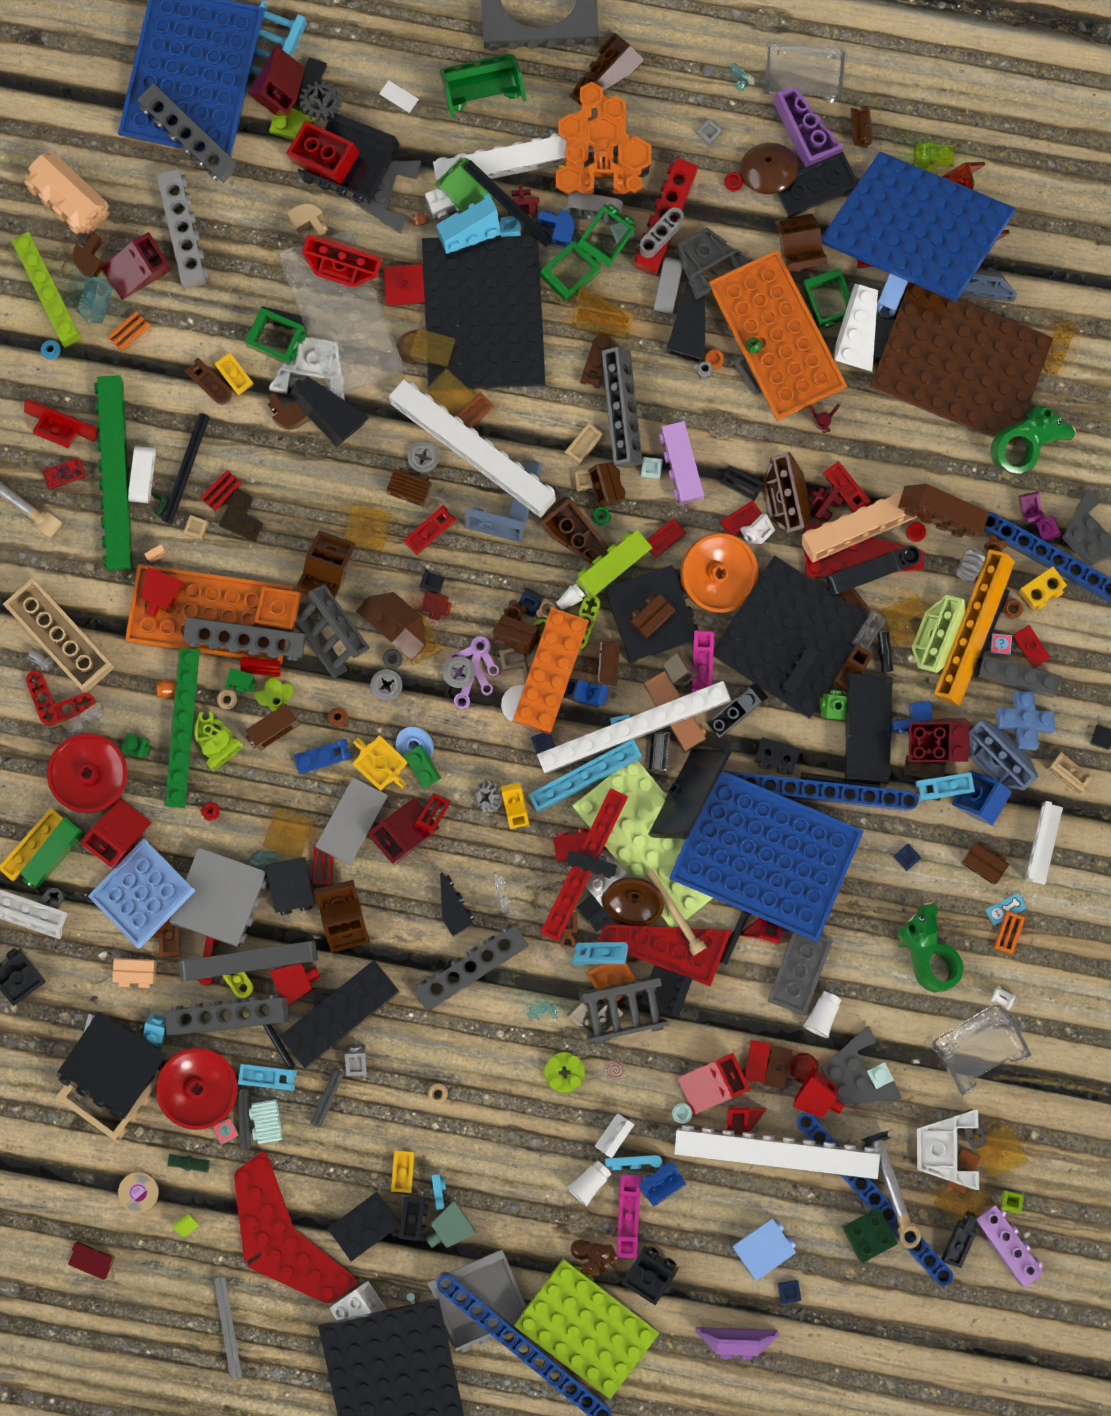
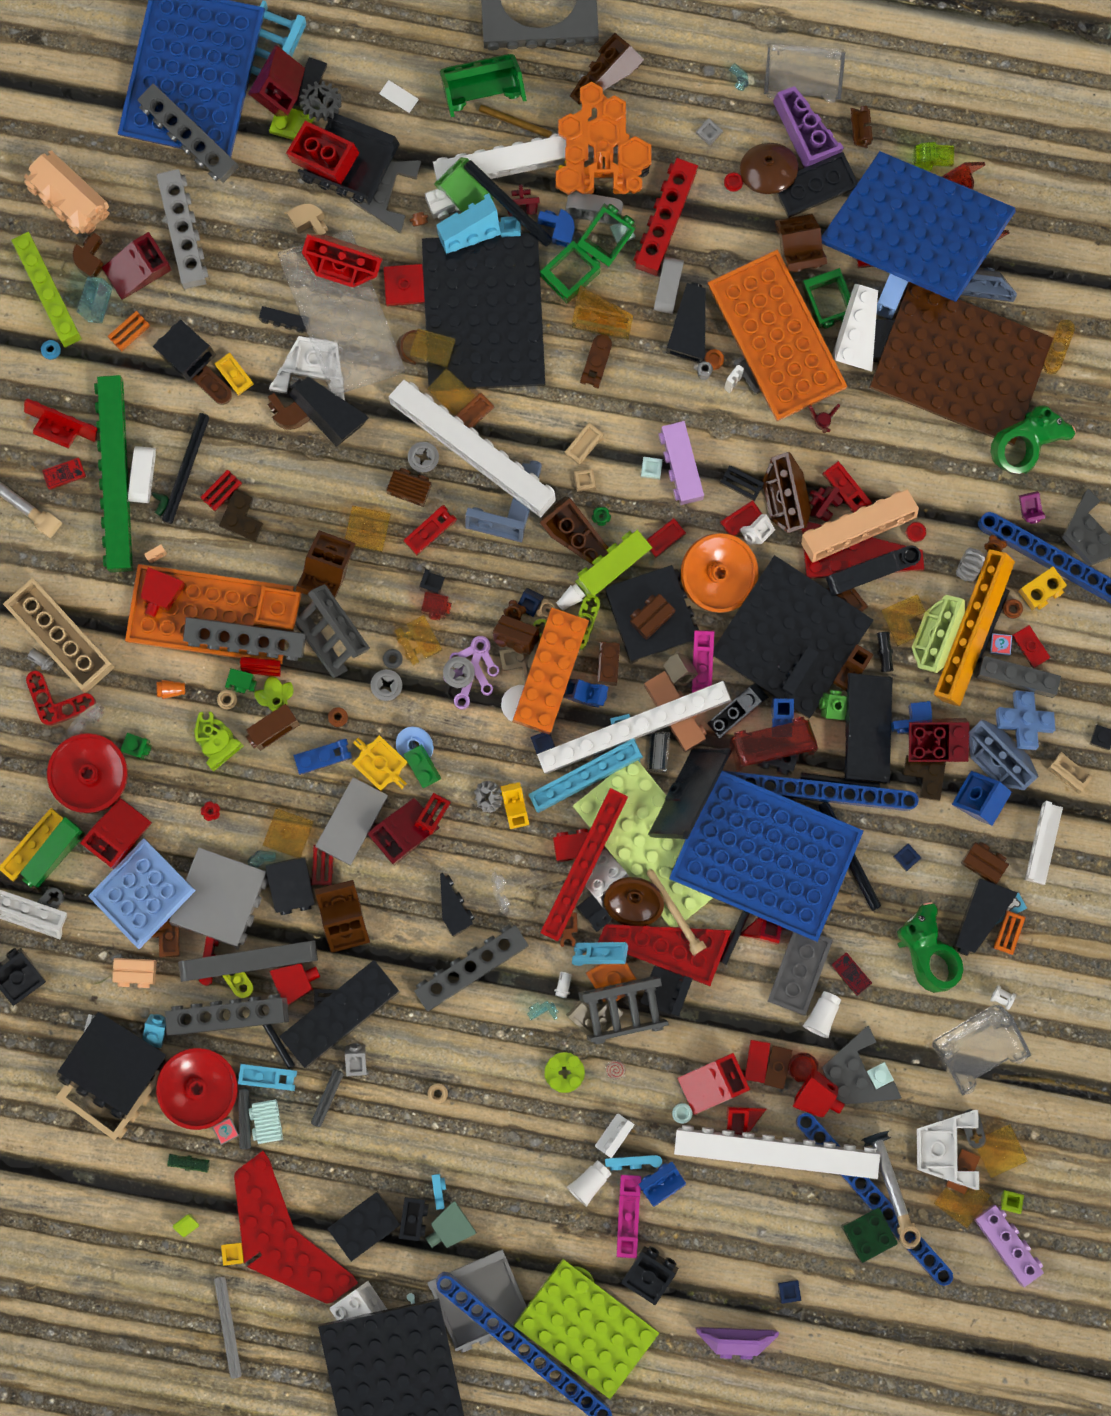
(91, 1260): dark red panel -> none
(138, 1192): tan tile -> none
(182, 728): green plate -> none
(184, 350): none -> black brick
(196, 527): tan tile -> none
(232, 1254): none -> yellow plate
(257, 329): green window -> none
(395, 621): reddish brown wedge -> none
(402, 1171): yellow plate -> none
(515, 121): none -> pearl gold bar
(563, 985): none -> white pin
(596, 865): black piece -> none
(596, 1253): reddish brown animal -> none
(607, 484): reddish brown brick -> none
(622, 407): dark grey brick -> none
(663, 224): light grey beam -> none
(701, 254): dark grey wing -> none
(733, 378): none -> white tile
(756, 348): green hinge -> none
(764, 1248): light blue brick -> none
(773, 743): none -> clear red windscreen
(782, 711): none -> blue brick
(851, 974): none -> dark red tile
(856, 869): none -> black axle
(869, 630): clear slope -> none
(943, 510): reddish brown brick -> none
(946, 786): medium azure plate -> none
(960, 1240): black hinge -> none
(982, 913): none -> black slope
(1048, 528): magenta bracket -> none

